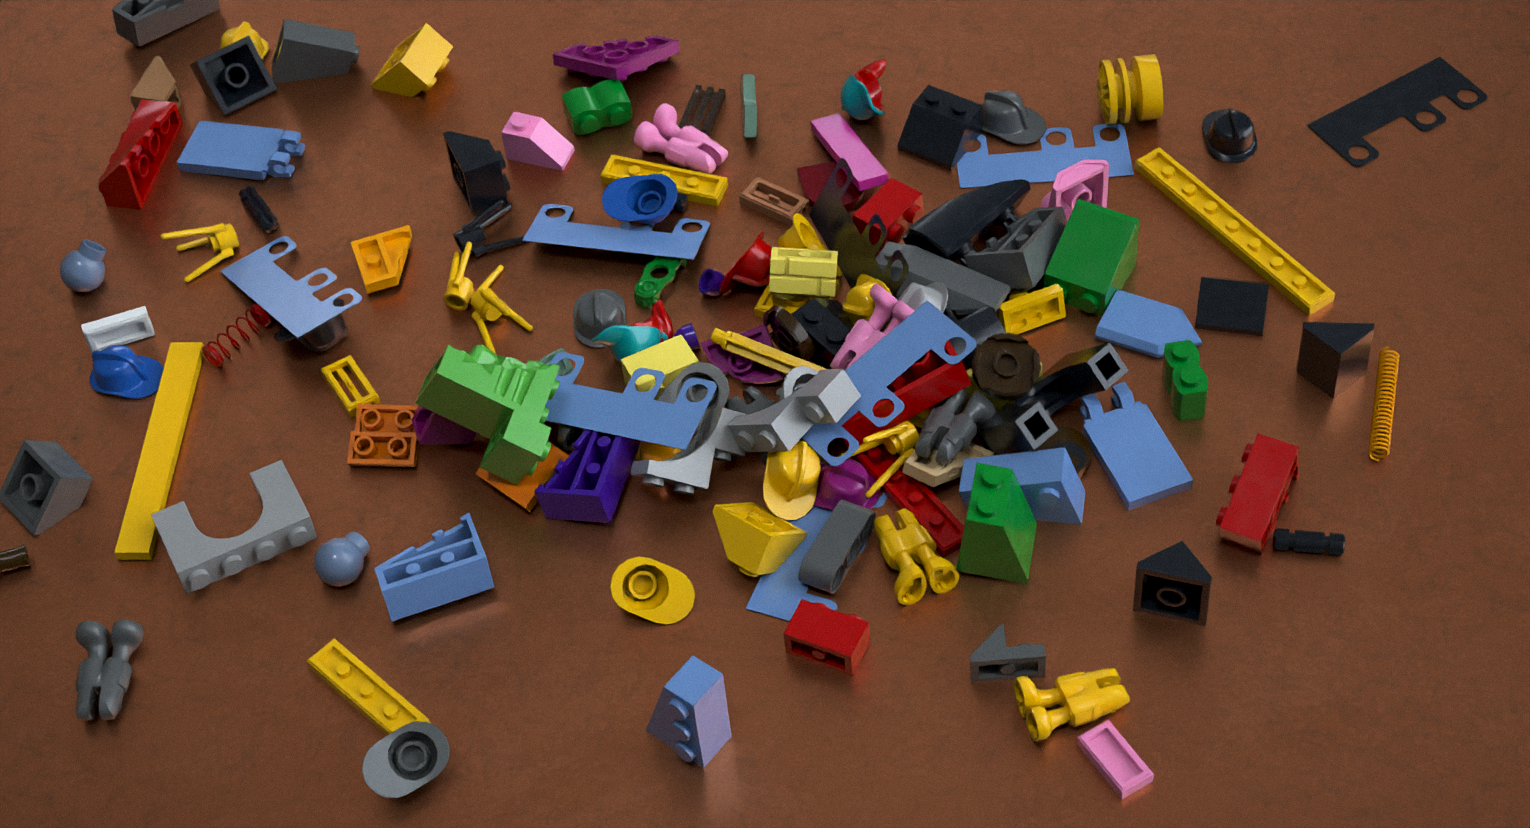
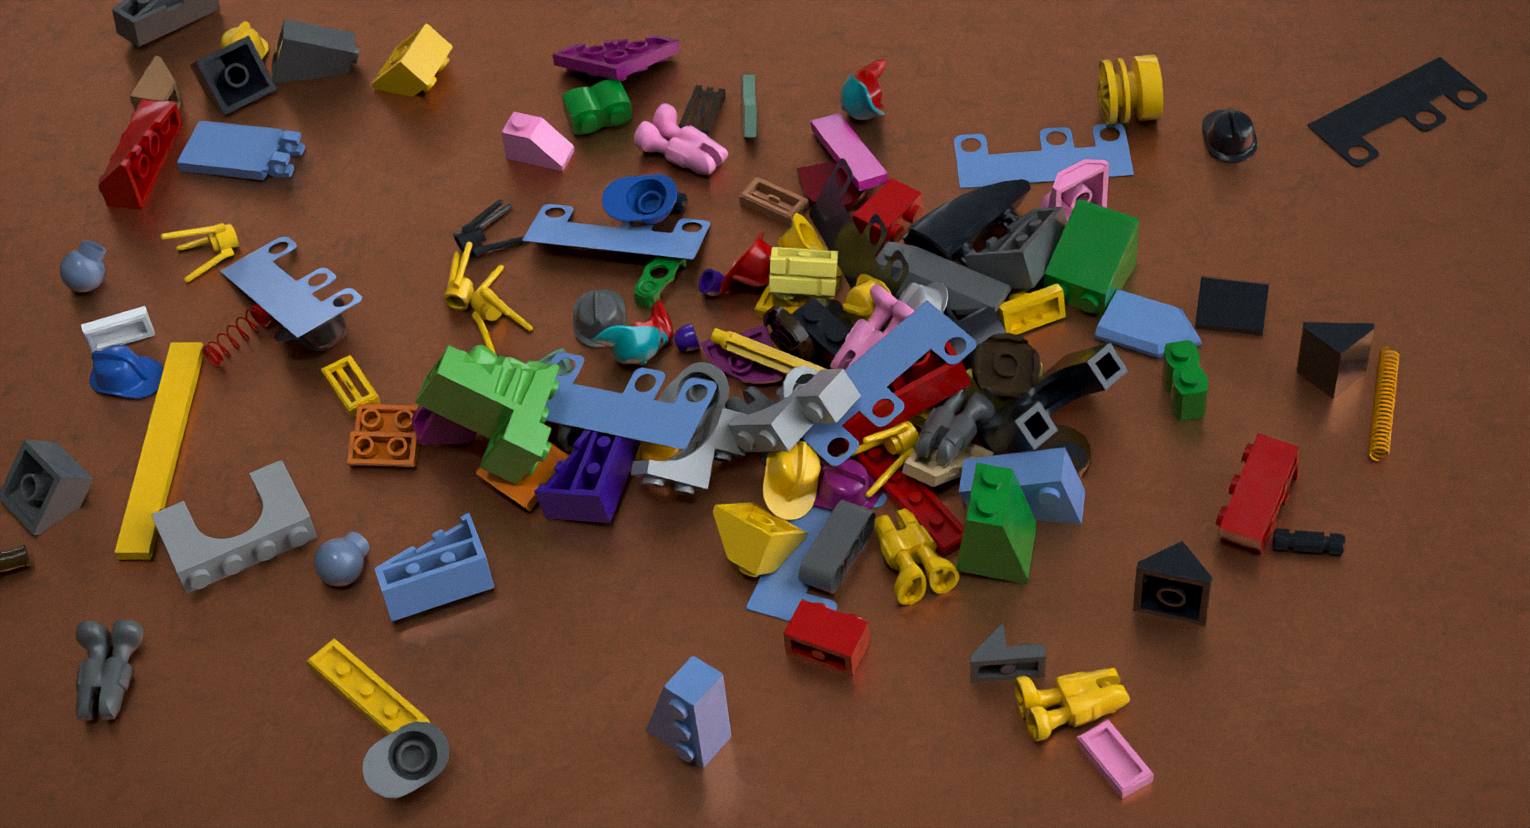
(259, 209): black axle -> none
(382, 257): light orange wing -> none
(477, 171): black slope -> none
(652, 590): yellow piece -> none
(668, 356): light yellow brick -> none
(698, 186): yellow tile -> none
(941, 127): black slope -> none
(1010, 119): dark grey piece -> none
(1133, 449): medium blue tile -> none
(1235, 231): yellow tile -> none

